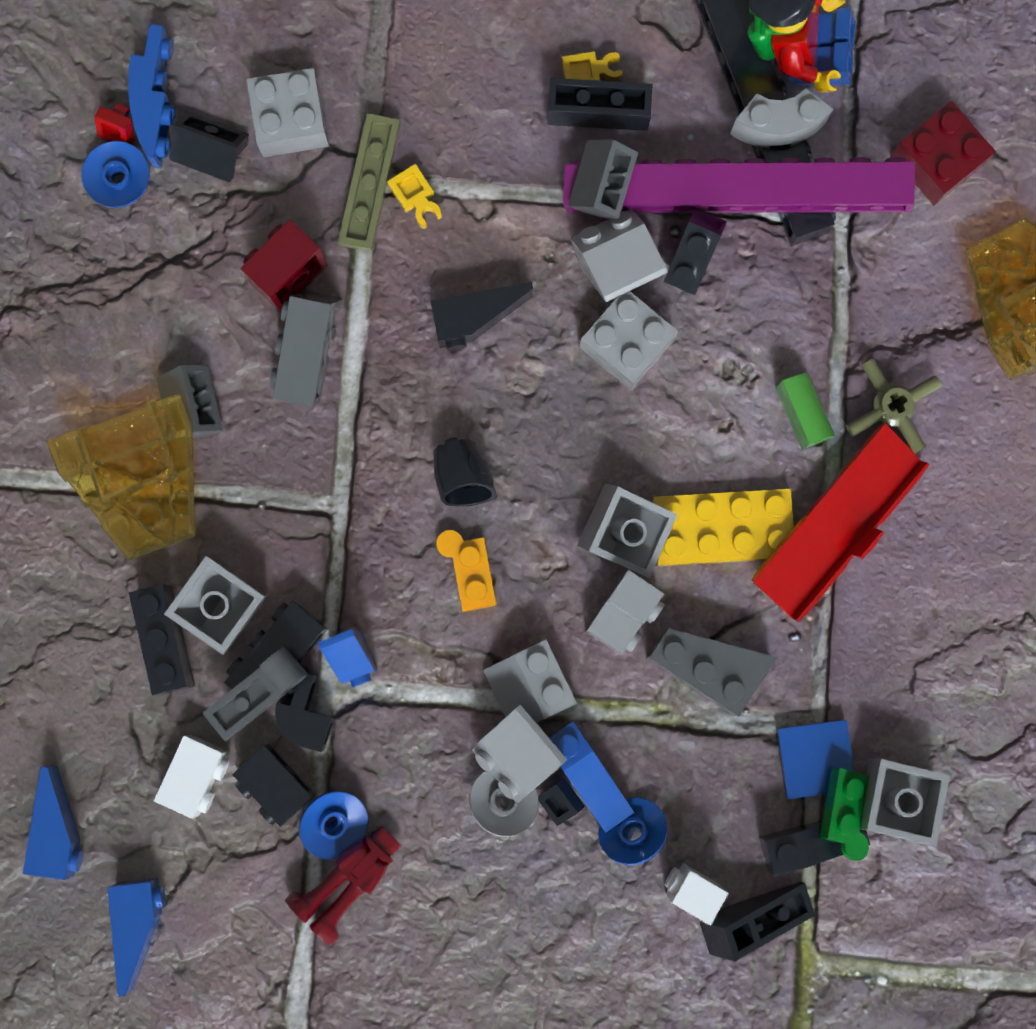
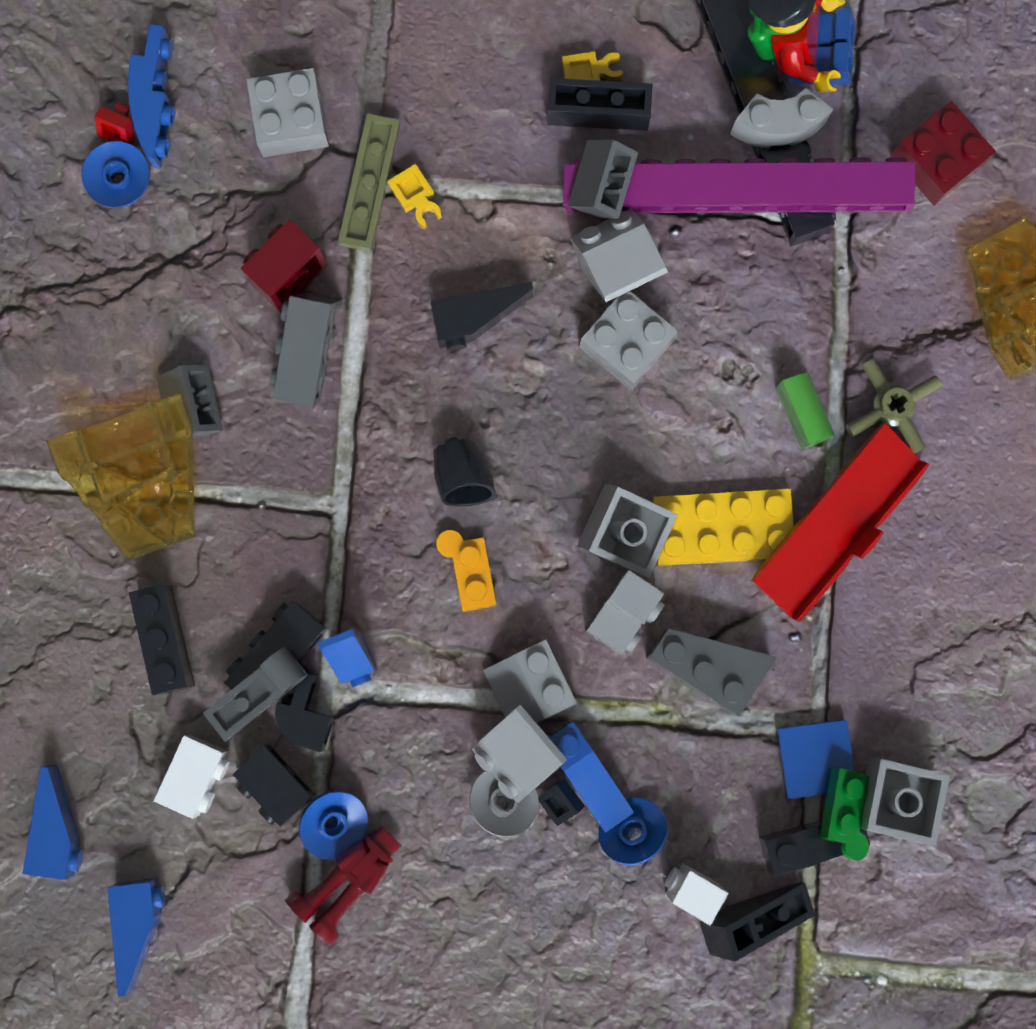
(206, 145): black panel -> none
(215, 605): light grey slope -> none
(695, 251): black brick -> none

